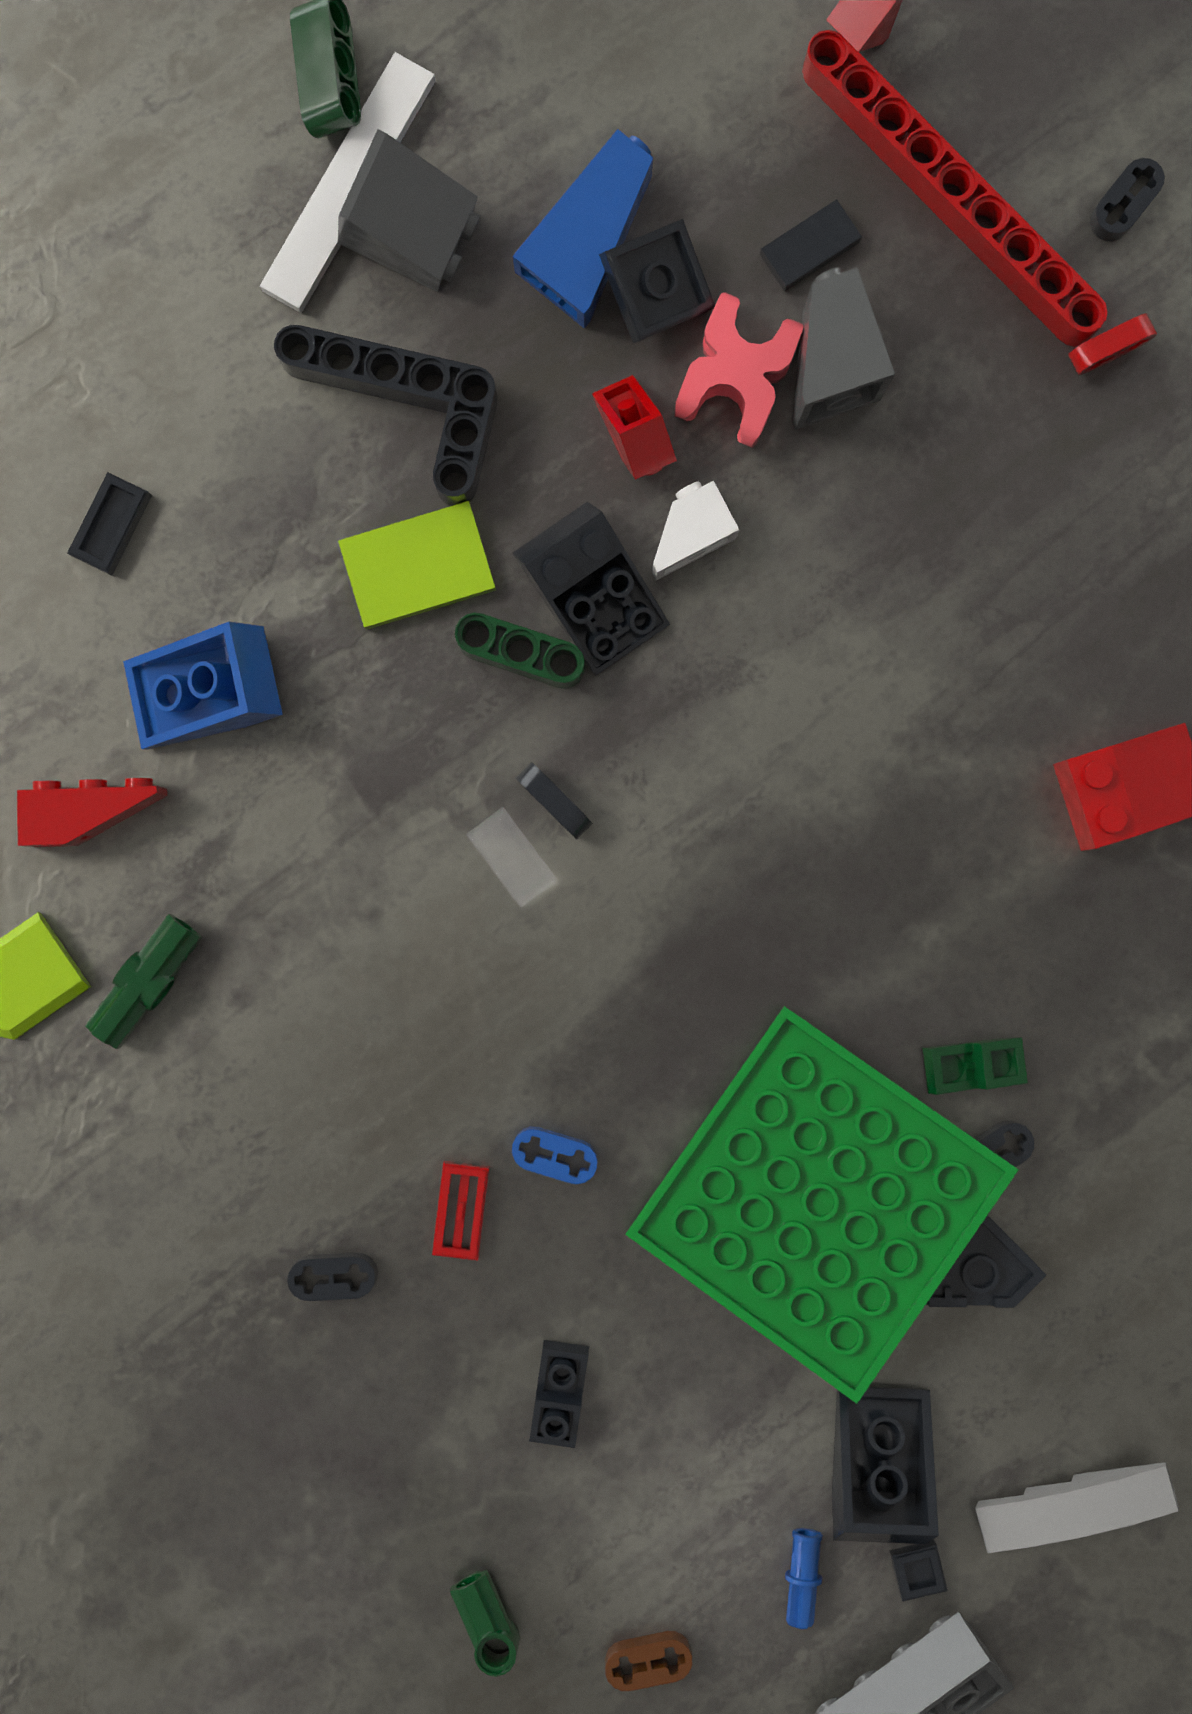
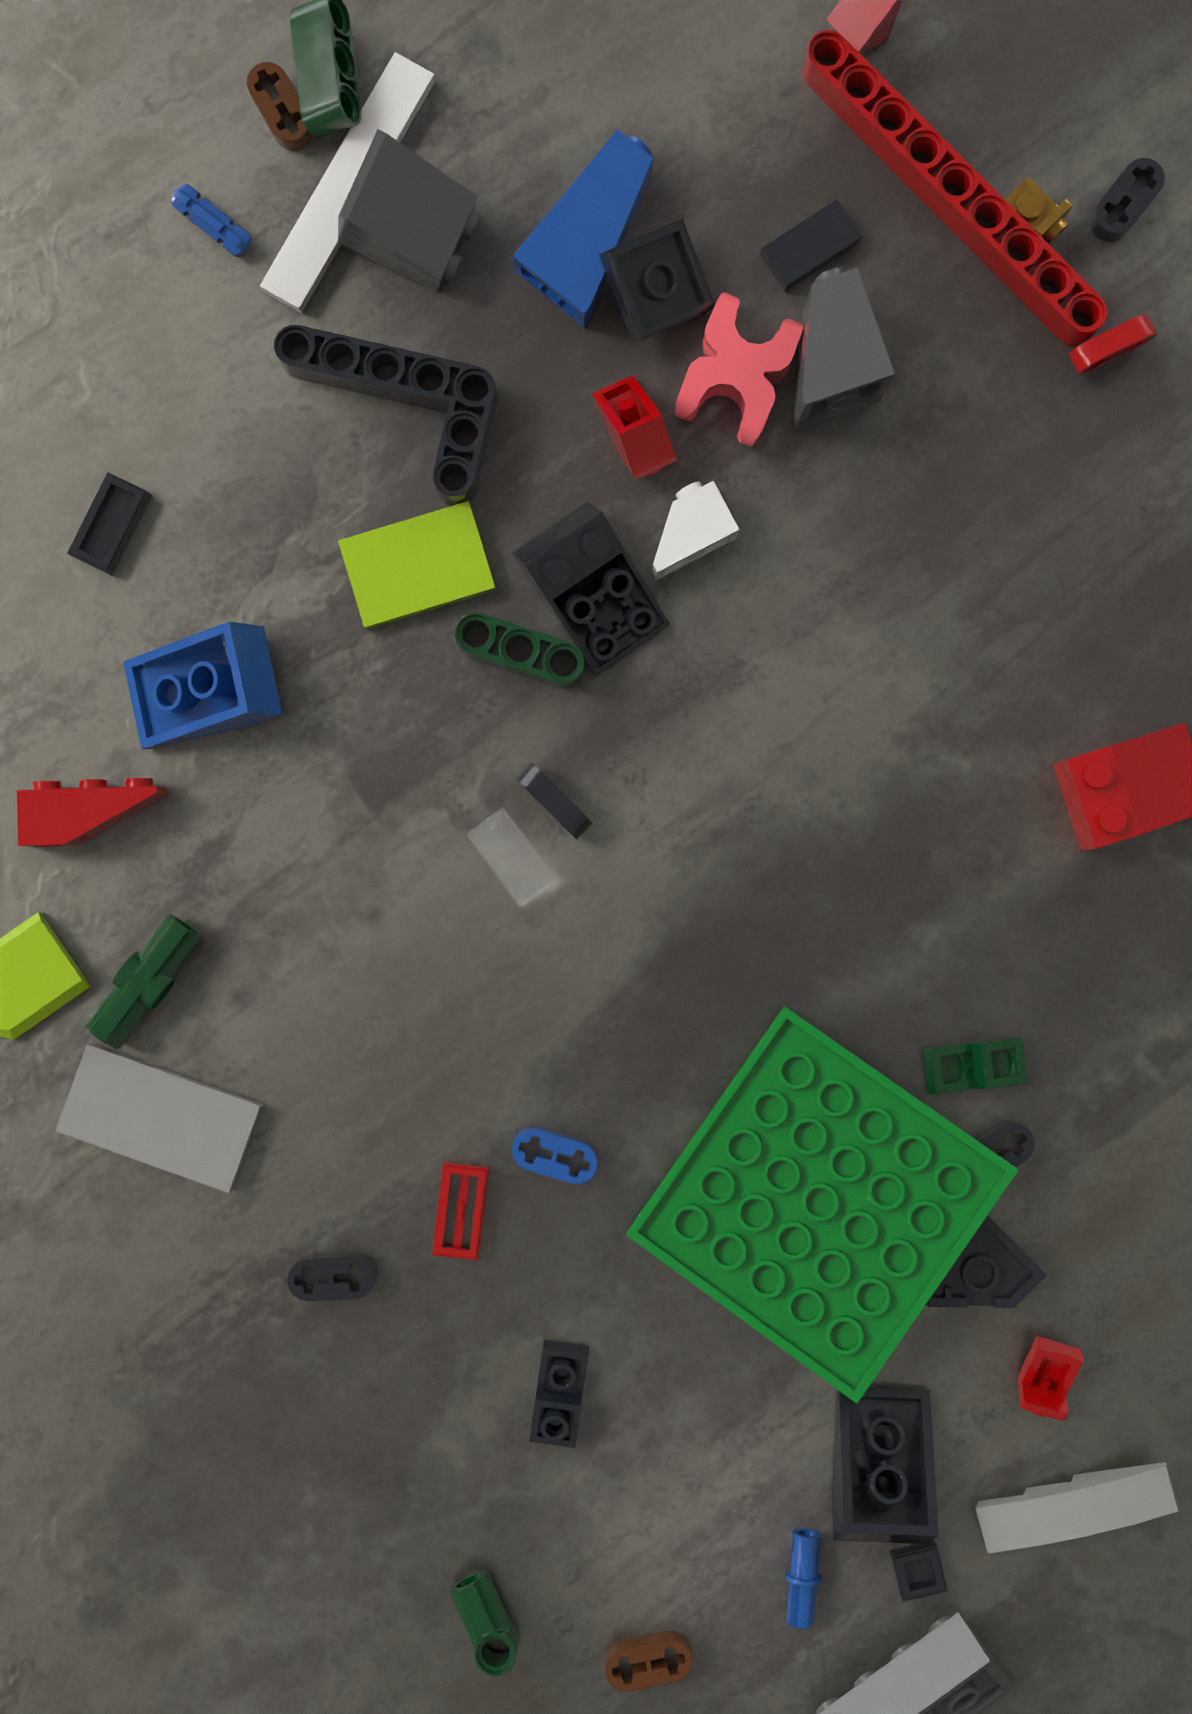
(159, 1117): none -> light grey tile
(211, 220): none -> blue axle
(272, 110): none -> reddish brown beam
(1039, 209): none -> pearl gold bracket
(1048, 1378): none -> red bracket

